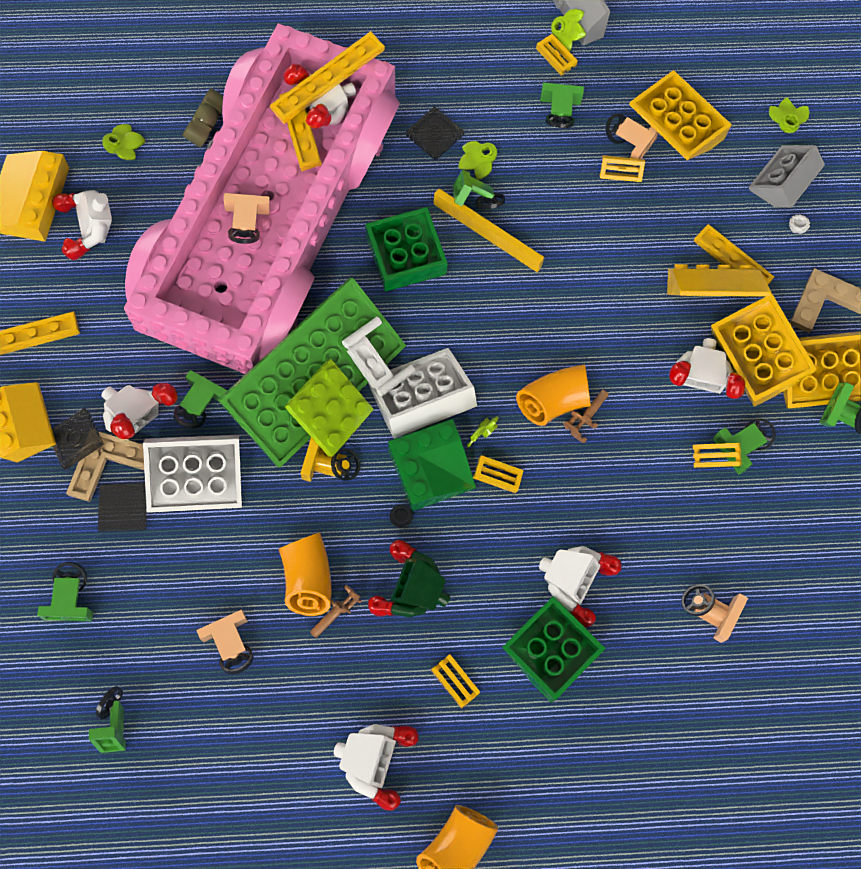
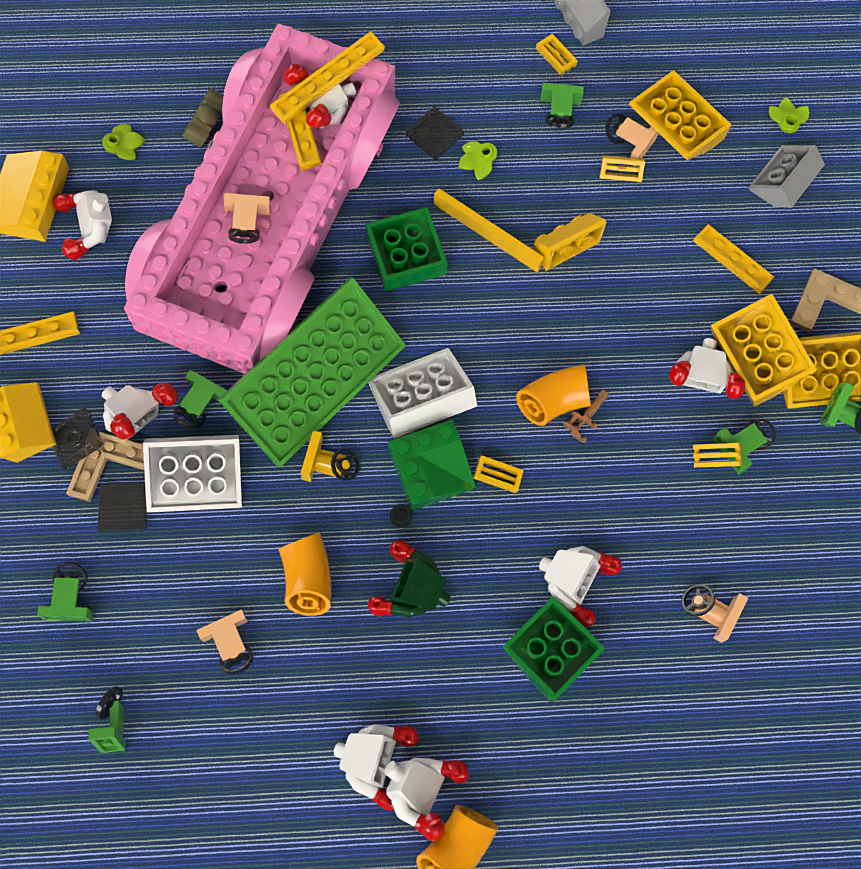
(329, 408): lime plate -> none
(336, 611): medium nougat piece -> none
(370, 362): white plate -> none
(415, 788): none -> white torso
(435, 670): yellow tile -> none
(466, 183): bright green piece -> none
(485, 428): lime plate -> none
(570, 239): none -> yellow slope
(571, 28): lime plate -> none
(716, 282): yellow slope -> none
(799, 224): white piece -> none

